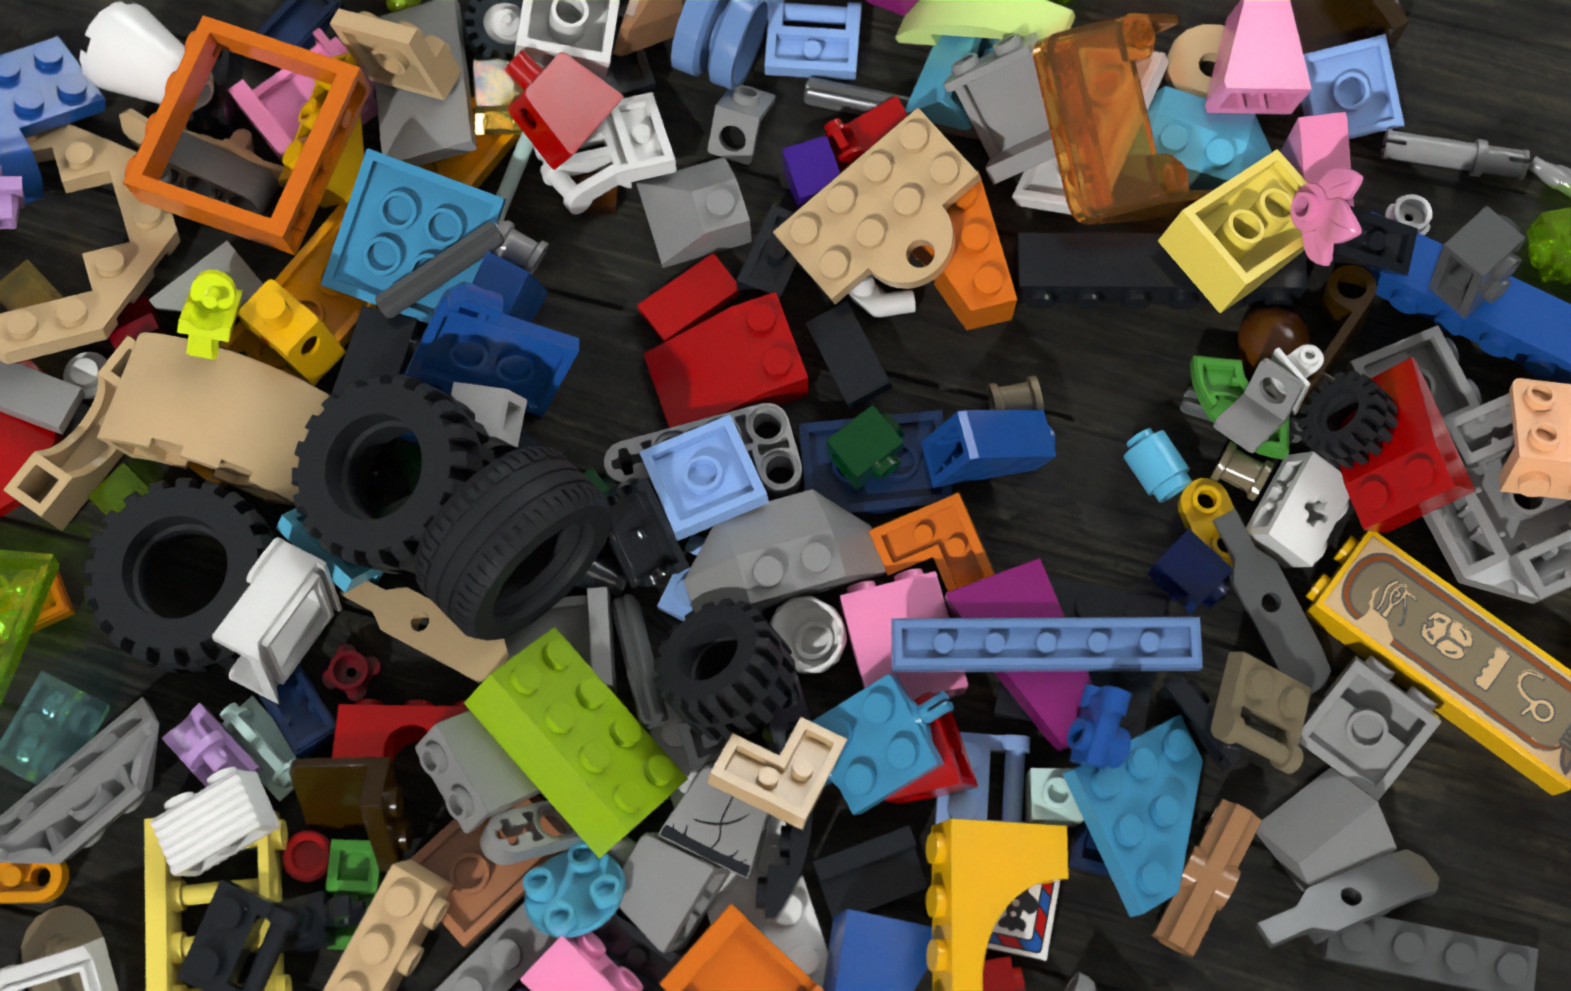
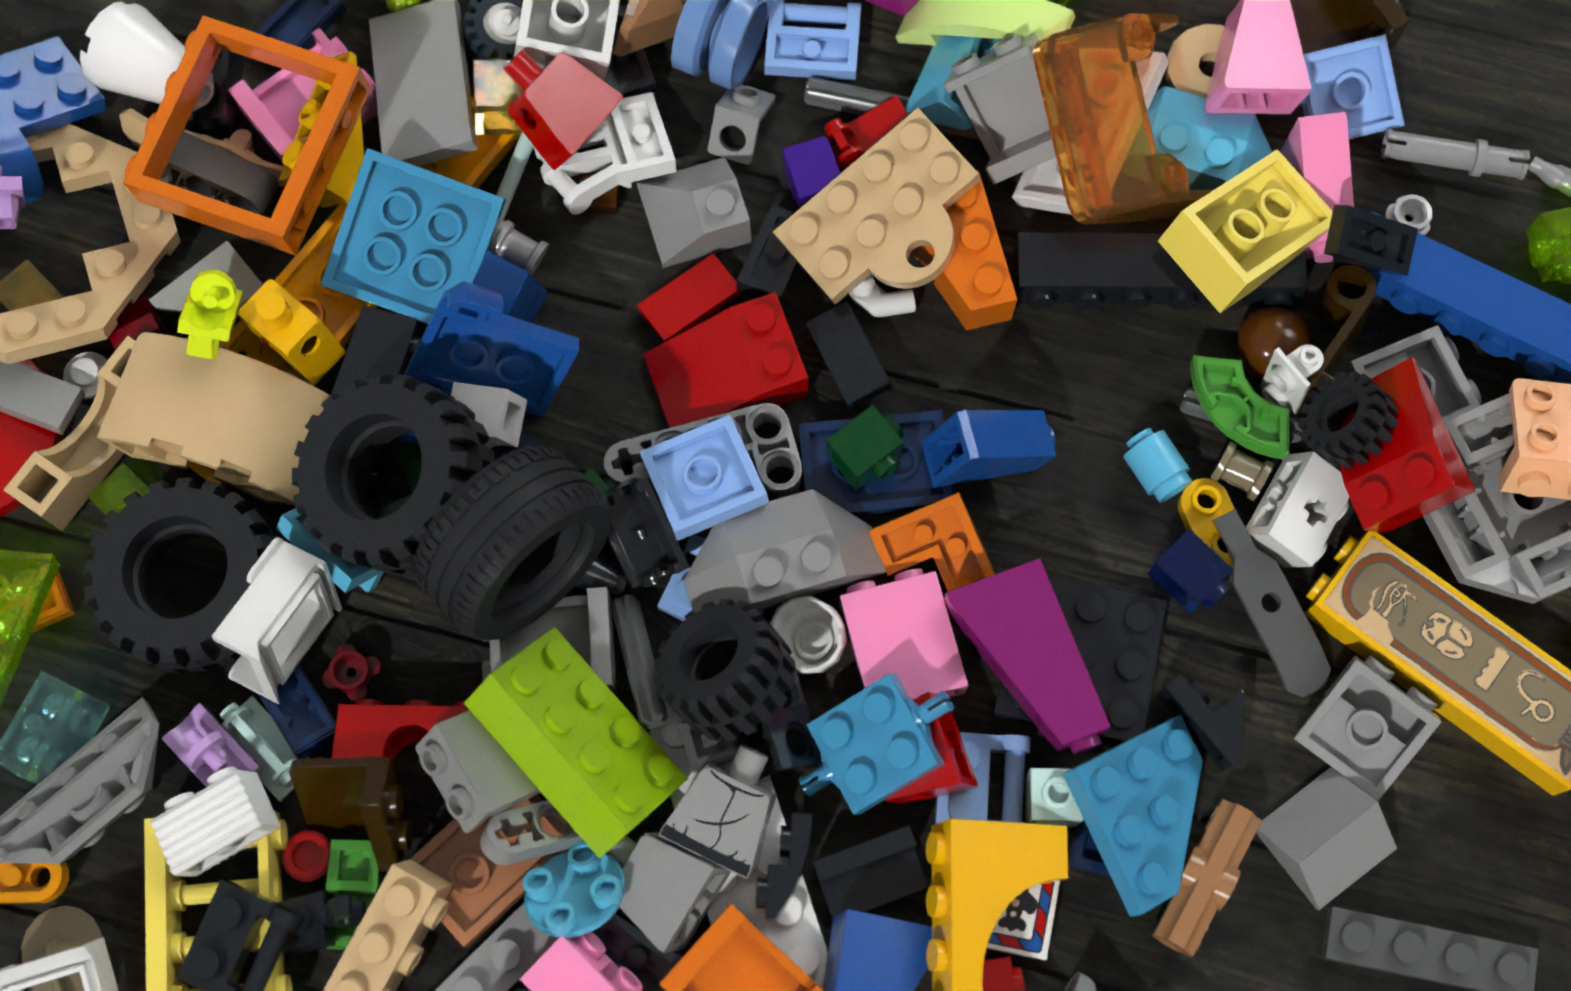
(397, 53): tan plate -> none
(401, 612): tan piece -> none
(439, 270): dark grey axle -> none
(784, 783): tan plate -> none
(1016, 396): dark tan bush -> none
(1046, 644): medium blue tile -> none
(1096, 733): blue plate -> none
(1257, 415): light grey bracket -> none
(1267, 697): dark tan plate -> none
(1324, 213): bright pink plate -> none
(1373, 886): dark grey piece -> none
(1478, 262): dark grey brick -> none

